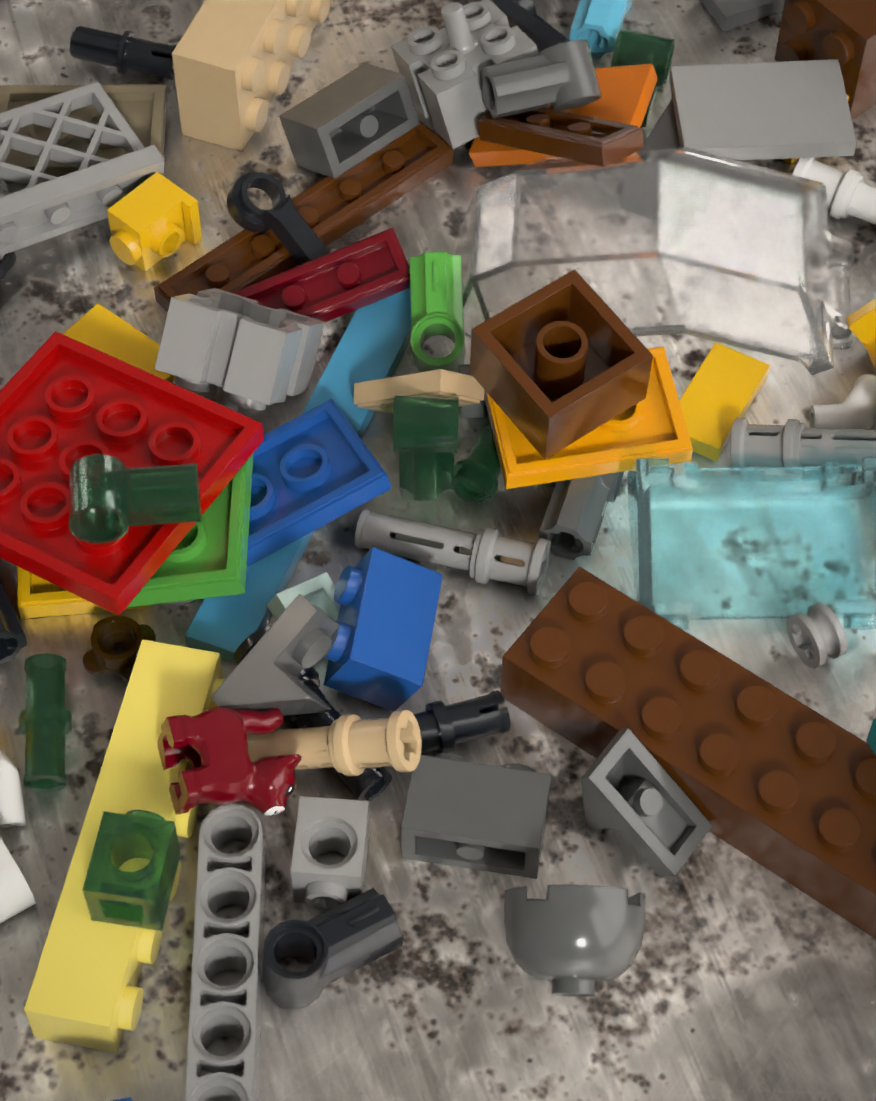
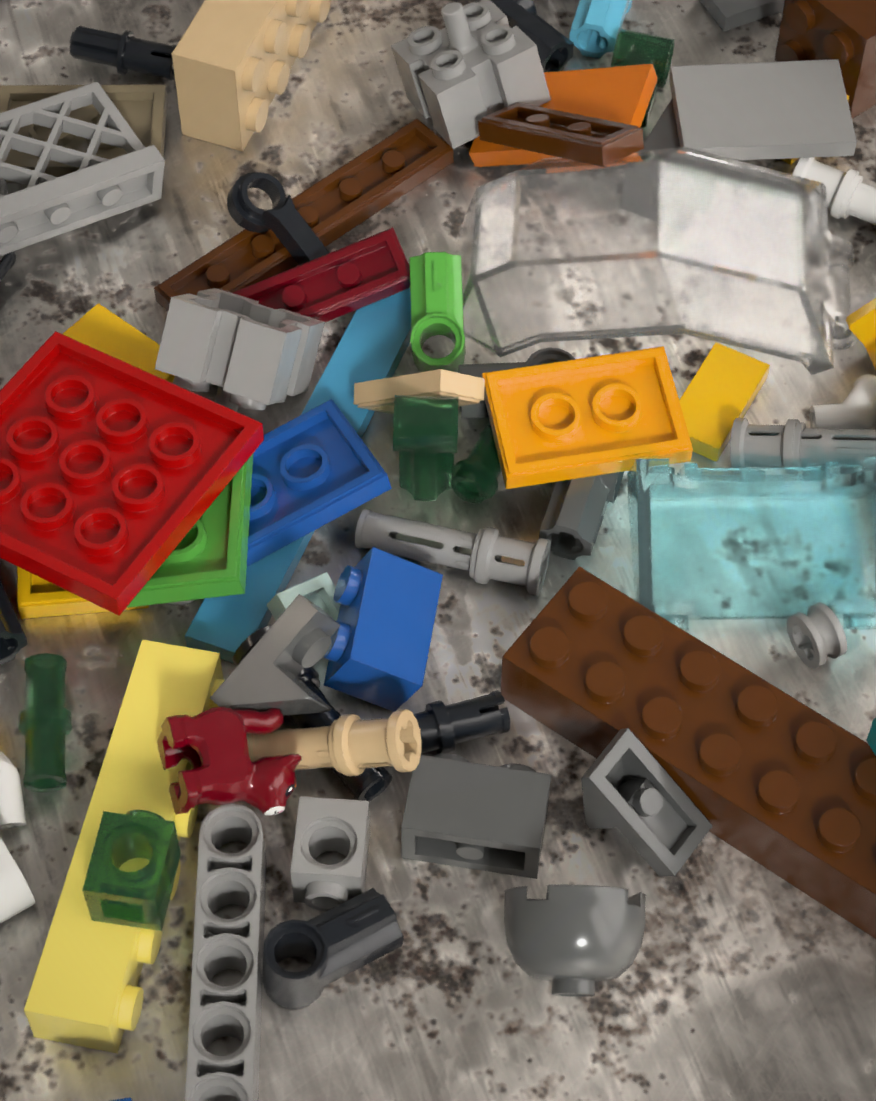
(109, 635): dark brown plate -> none
(111, 497): clear green piece -> none
(153, 222): yellow brick -> none
(349, 120): dark grey brick -> none
(555, 78): dark grey piece -> none
(560, 363): reddish brown brick -> none

